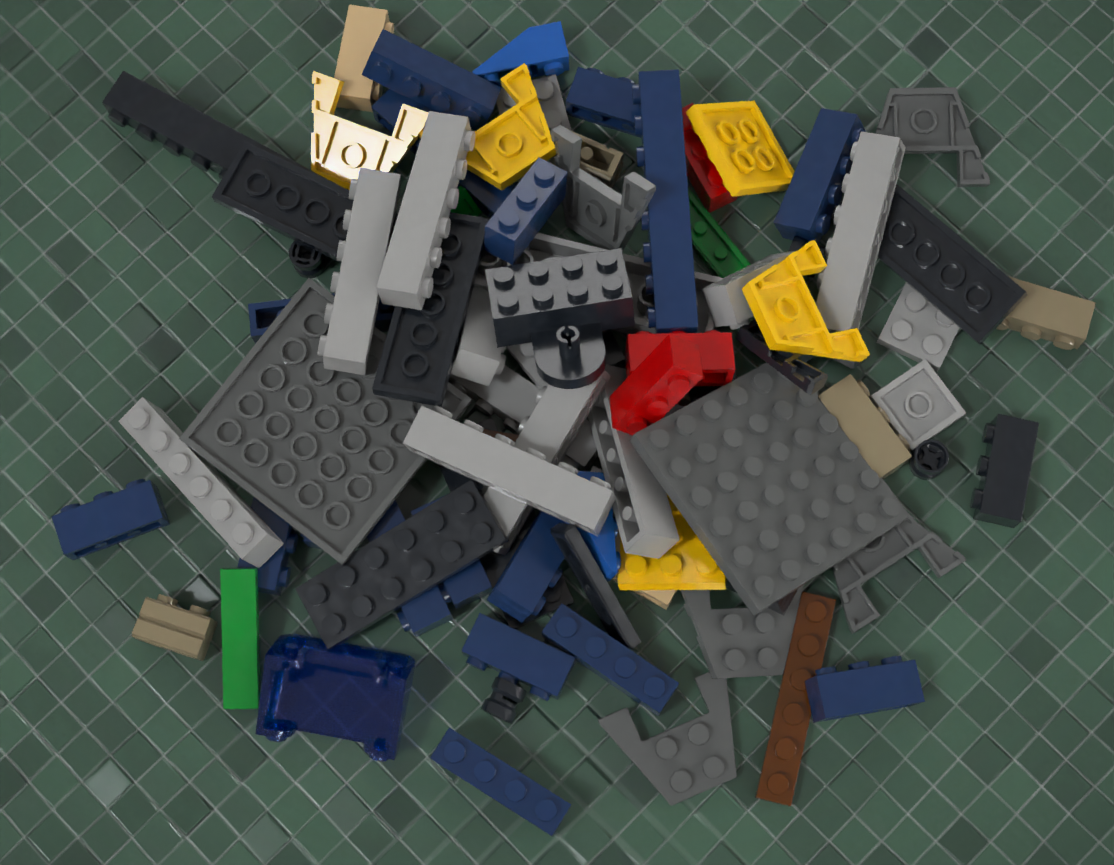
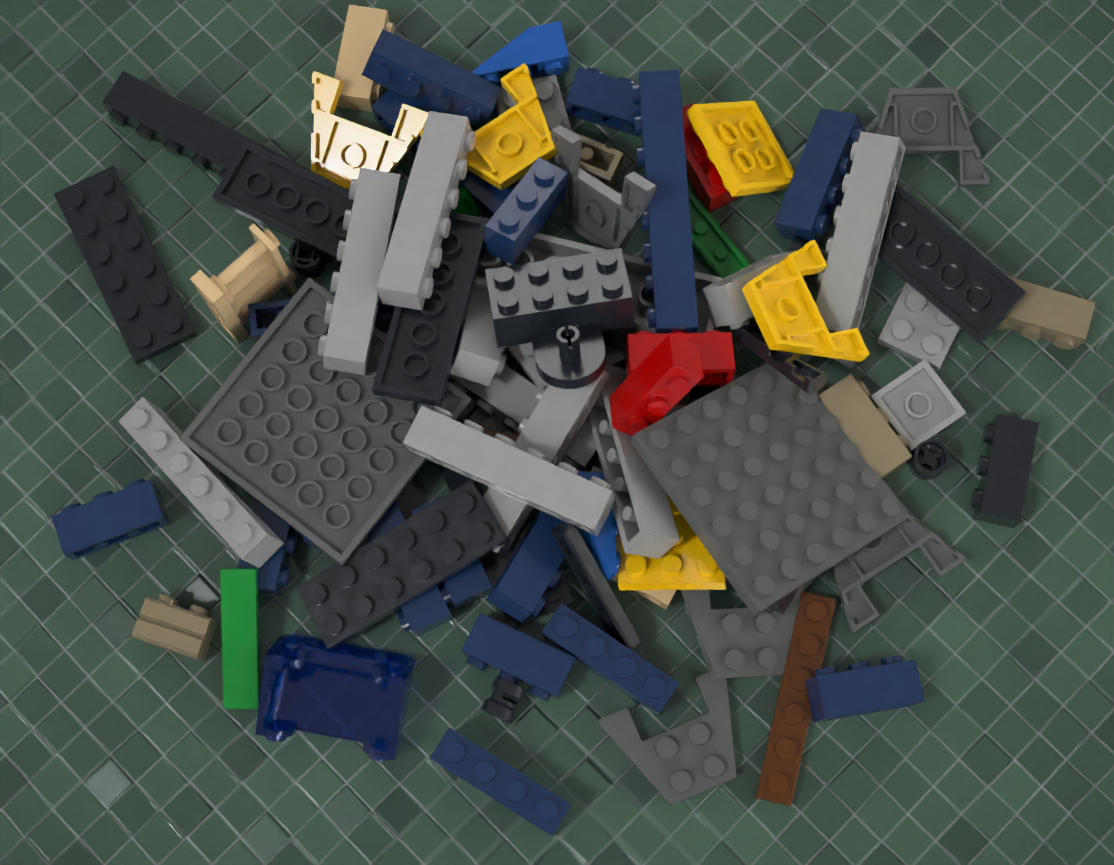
(125, 265): none -> black plate
(246, 281): none -> tan fence

